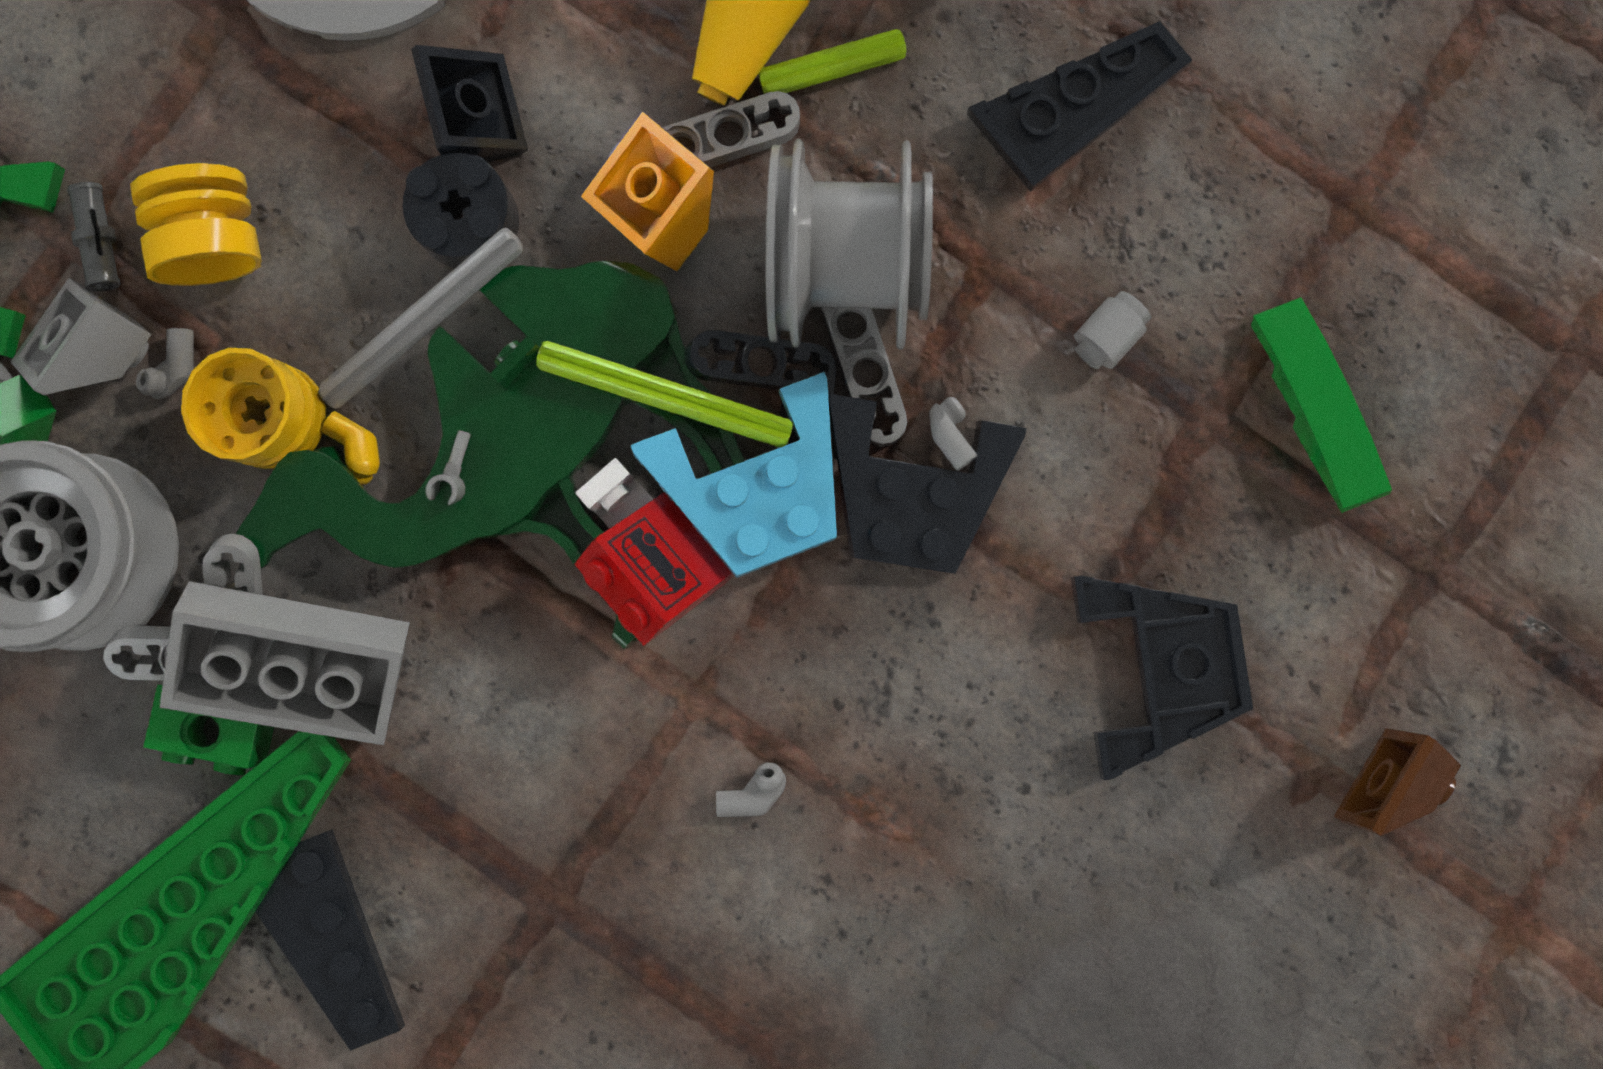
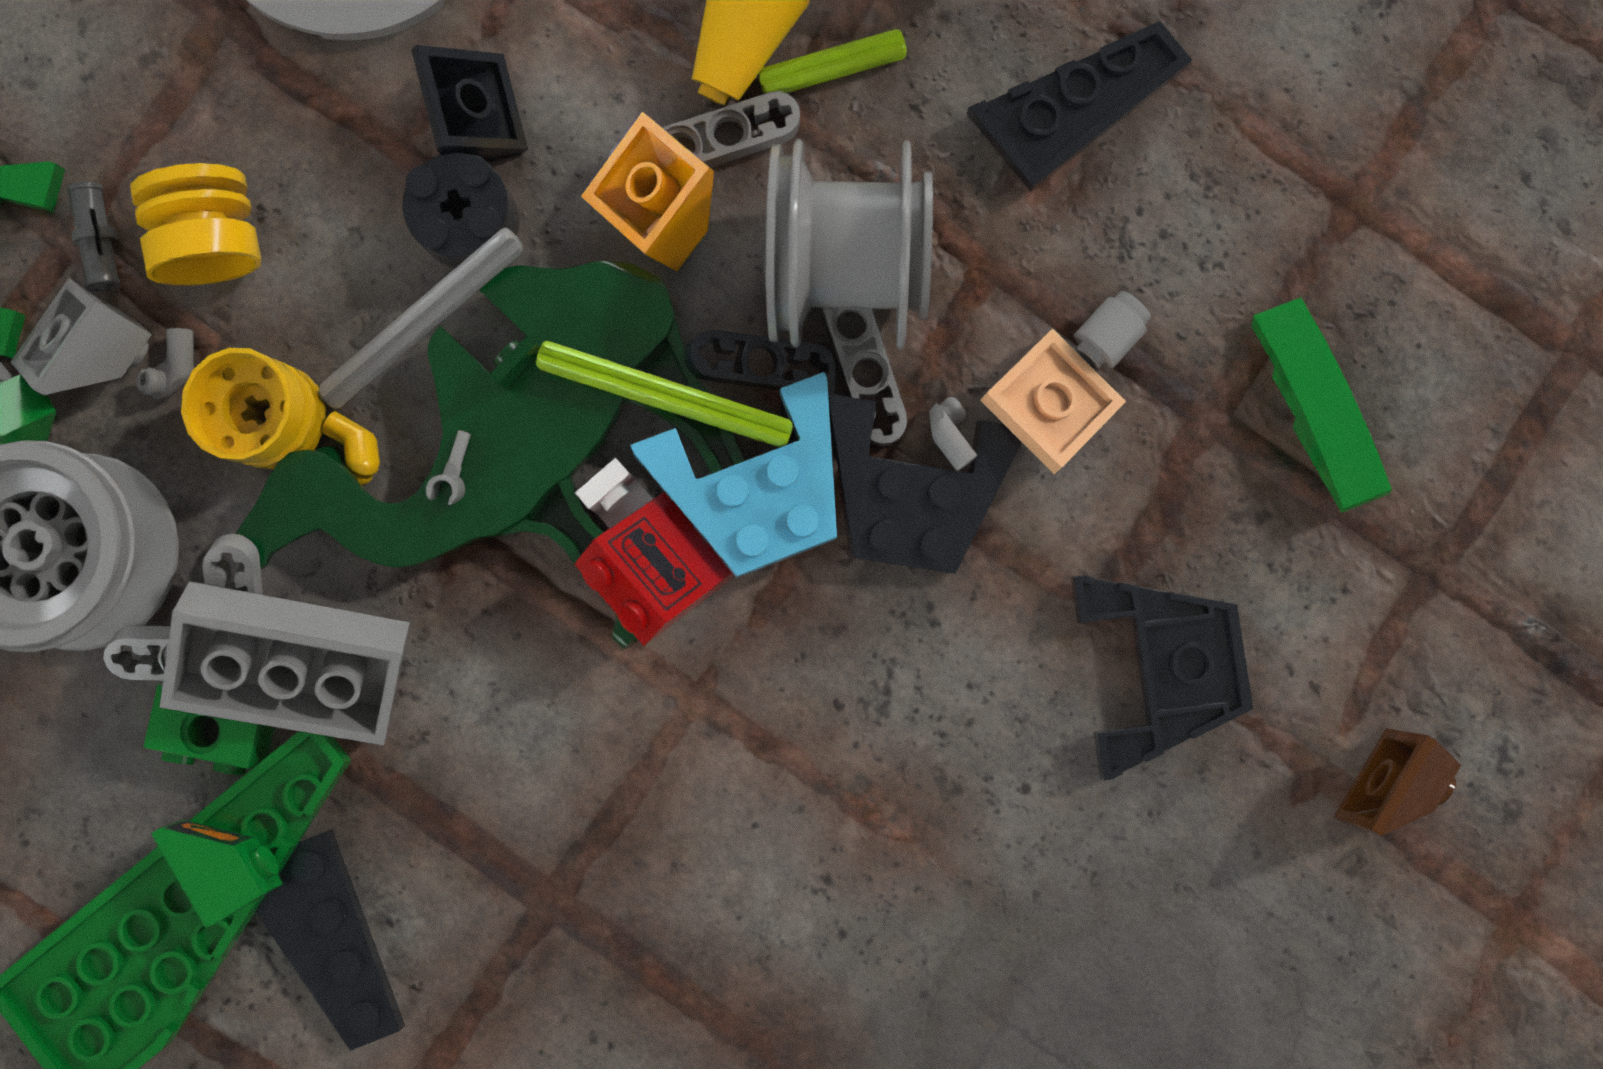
(217, 867): none -> green slope
(756, 797): light grey arm -> none
(1053, 401): none -> light nougat plate

